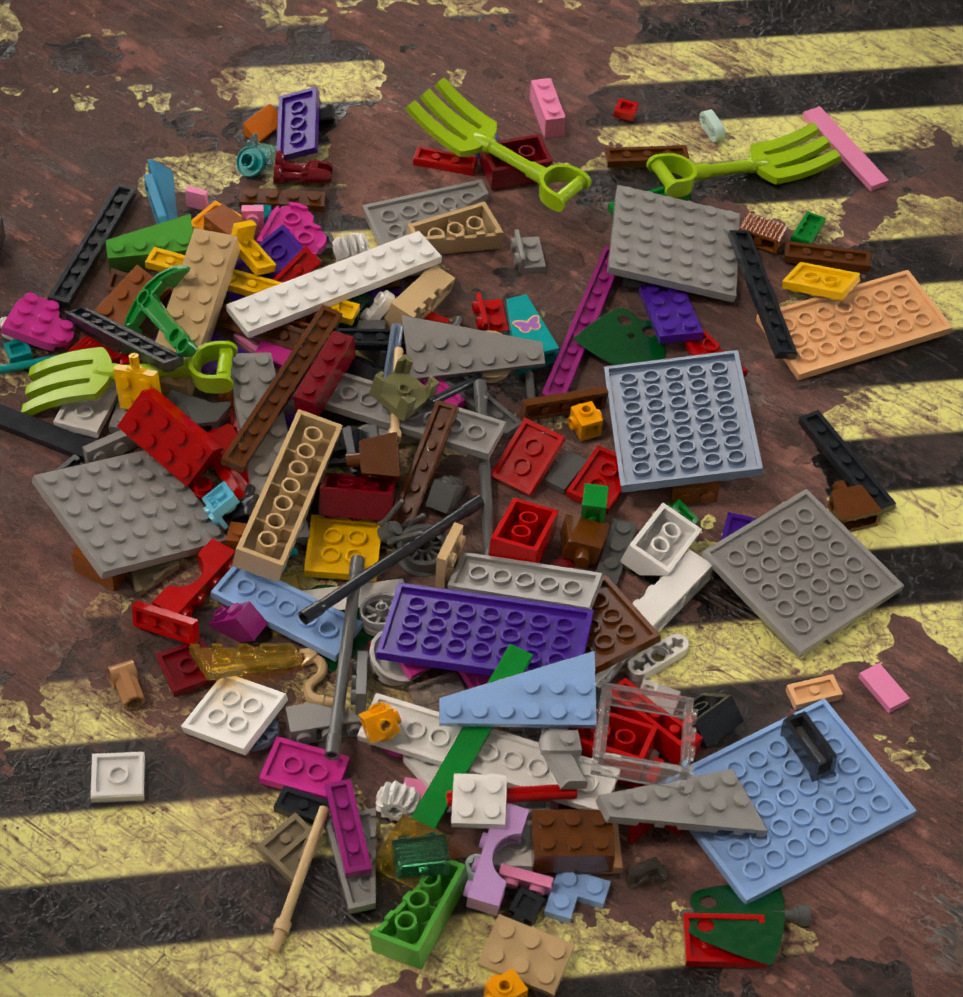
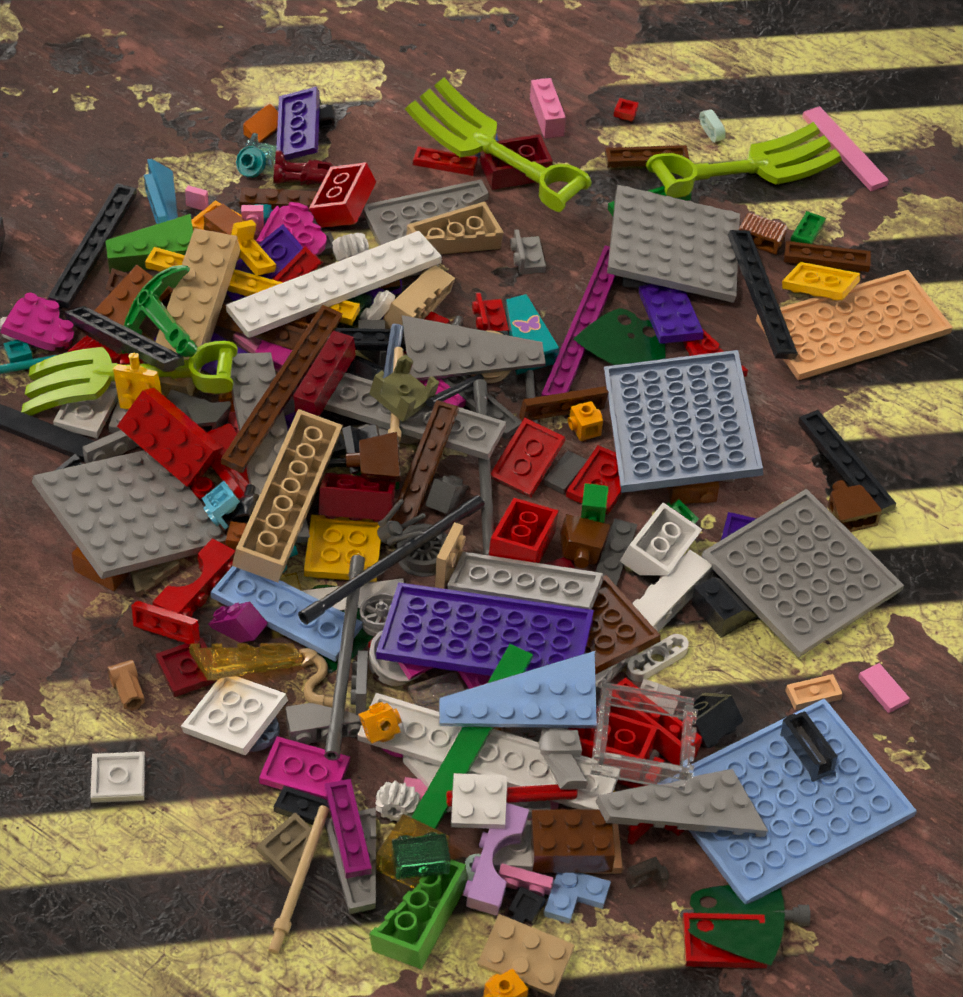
(342, 195): none -> red brick
(721, 606): none -> black slope

